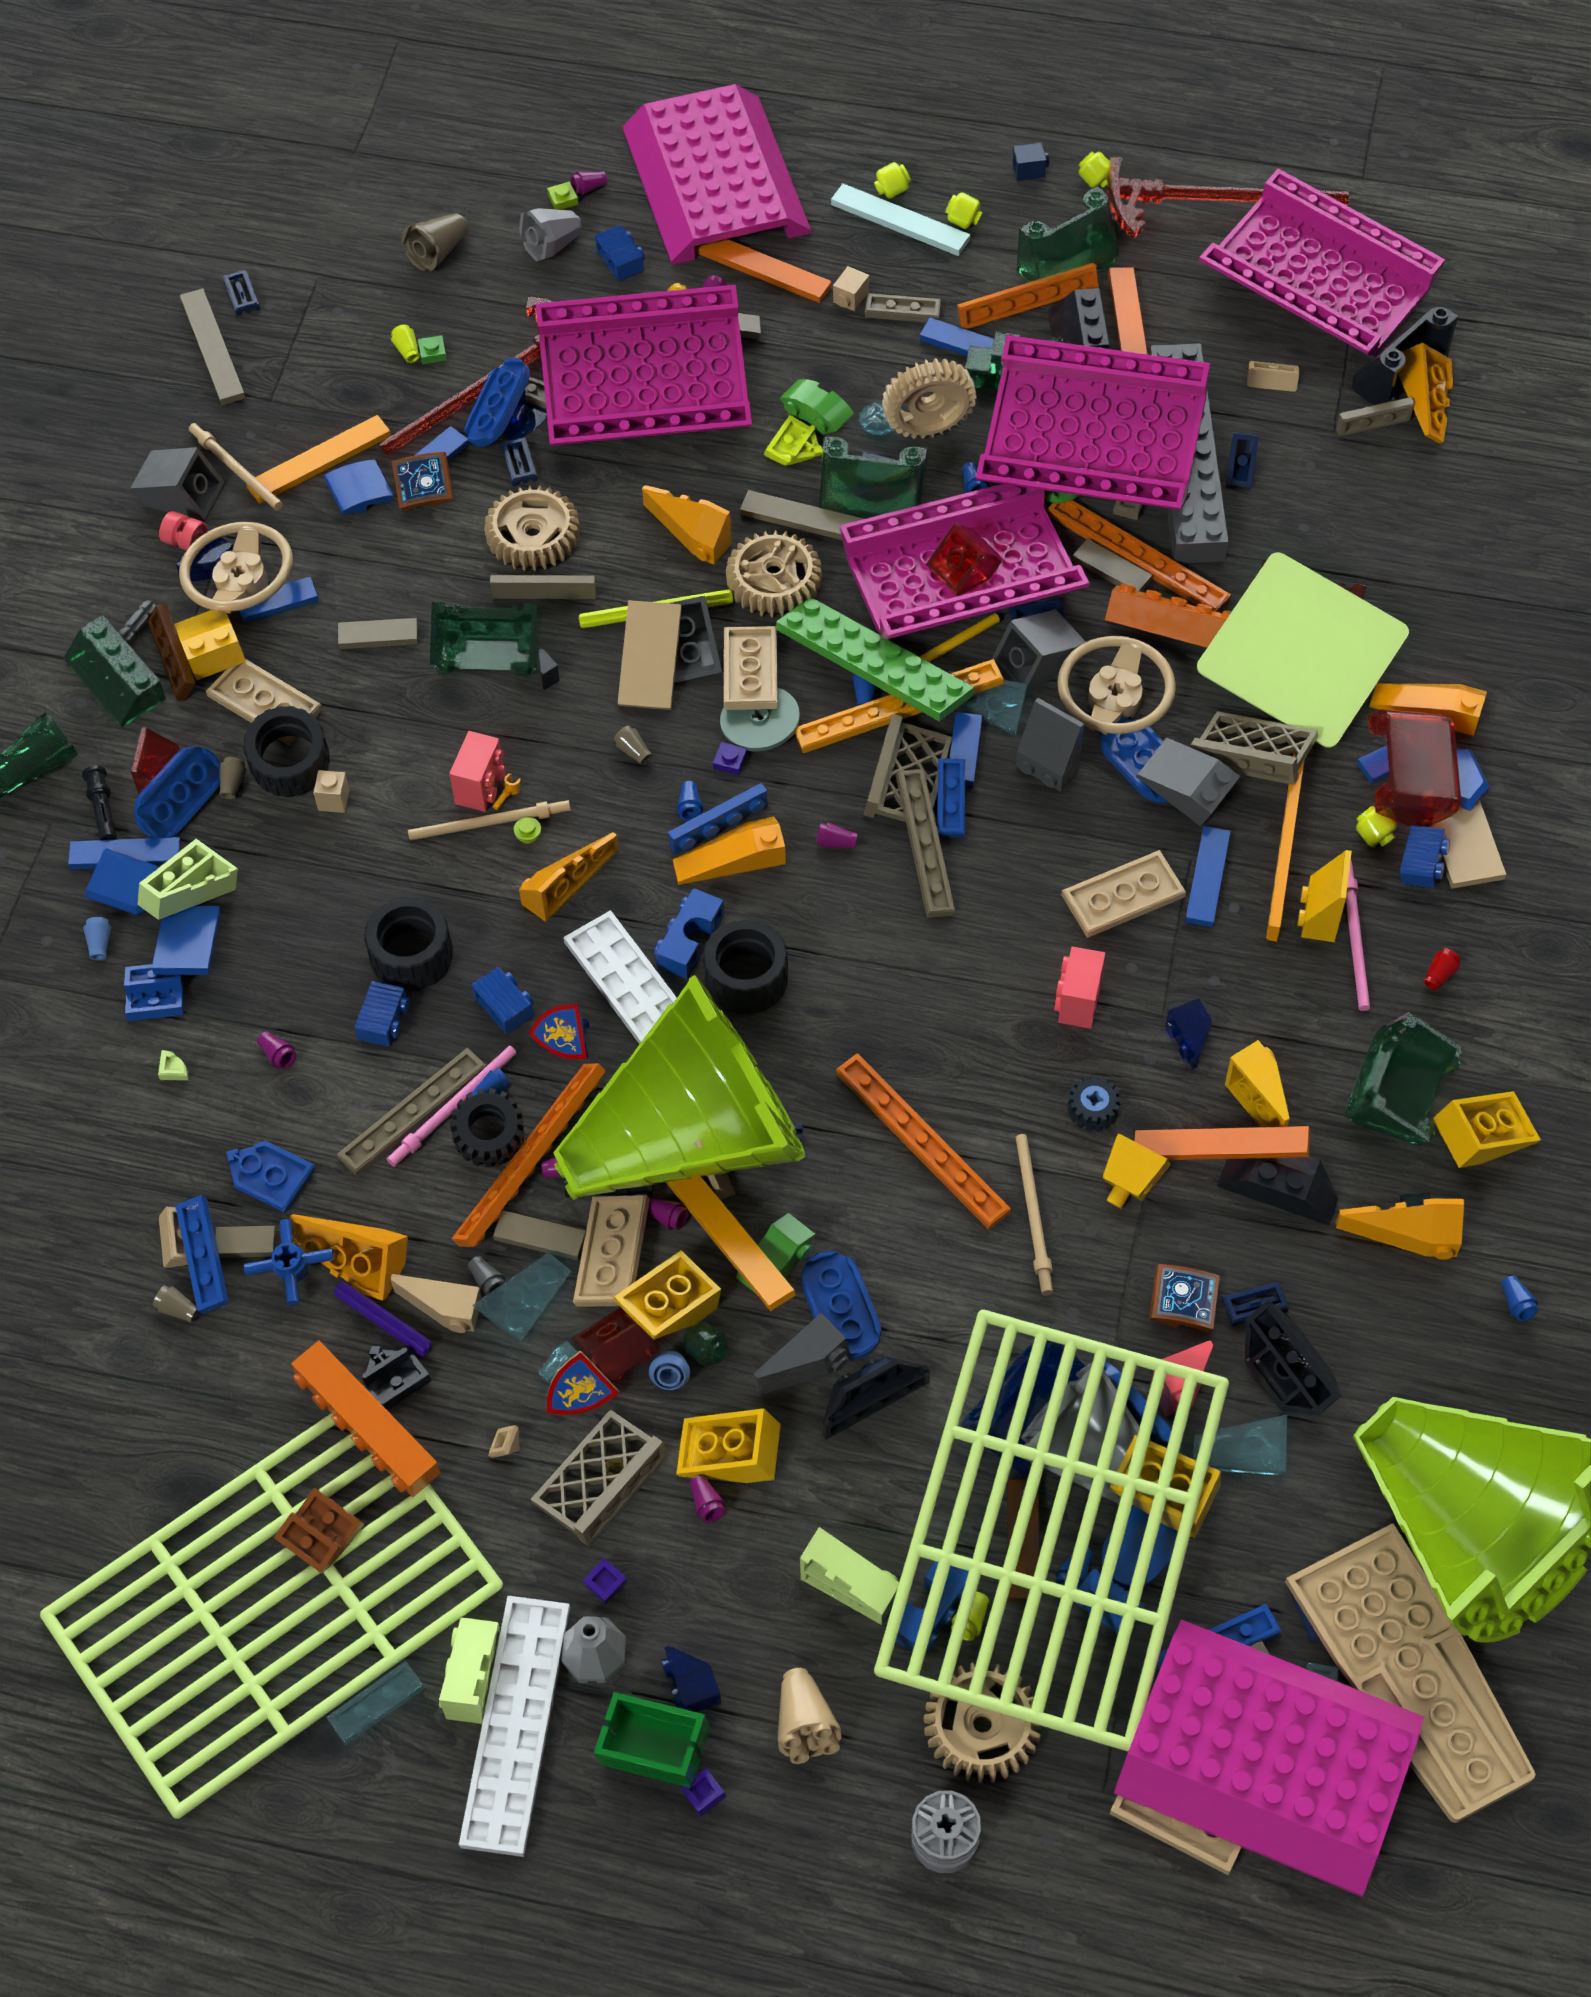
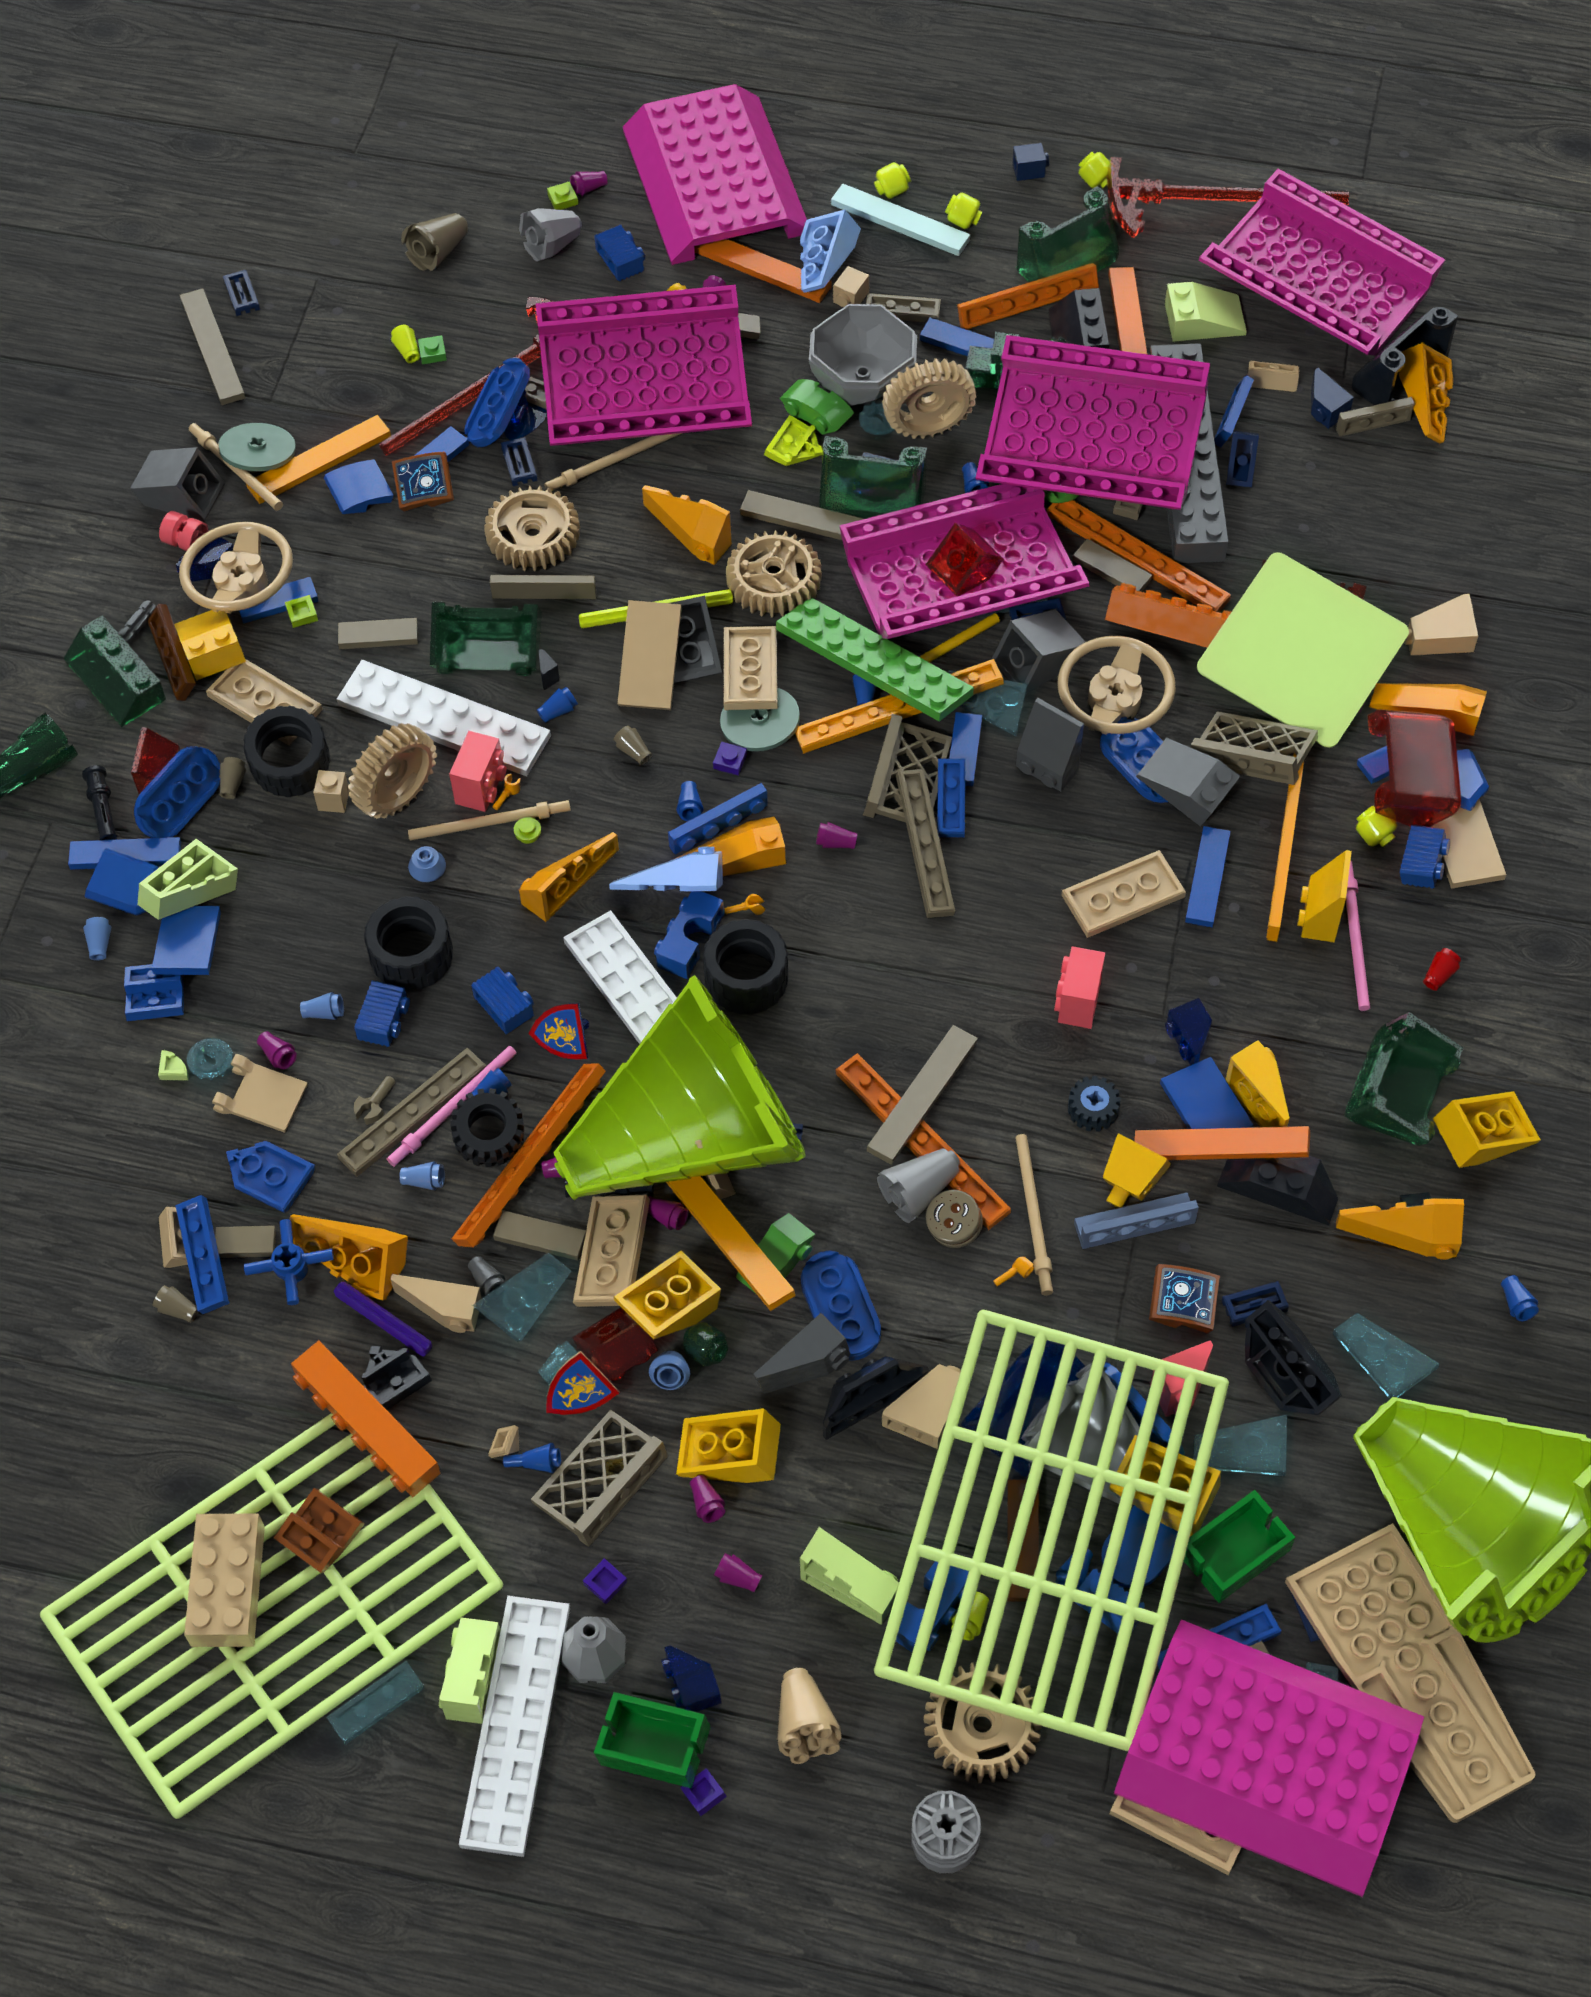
(214, 1048): none -> clear light blue gear
(224, 1580): none -> tan brick
(257, 447): none -> sand green piece
(262, 1096): none -> tan flag
(301, 611): none -> lime plate
(323, 1007): none -> medium blue cone
(373, 1102): none -> dark tan bar
(392, 770): none -> tan gear
(424, 1176): none -> medium blue cone
(426, 864): none -> medium blue cone
(440, 714): none -> white plate
(542, 1458): none -> blue cone
(558, 704): none -> blue cone
(571, 476): none -> tan bar
(691, 872): none -> light blue wedge
(737, 1573): none -> magenta cone
(752, 902): none -> light orange hand
(825, 246): none -> light blue wedge
(861, 352): none -> light grey rock
(918, 1181): none -> light grey cone
(921, 1094): none -> dark tan tile
(924, 1407): none -> tan slope
(954, 1219): none -> dark tan head
(1021, 1266): none -> light orange hand
(1136, 1220): none -> sand blue fence
(1202, 312): none -> yellowish green slope
(1204, 1098): none -> blue tile
(1233, 411): none -> blue tile
(1237, 1546): none -> green piece
(1328, 399): none -> slope
(1383, 1356): none -> clear light blue wing
(1444, 629): none -> tan slope

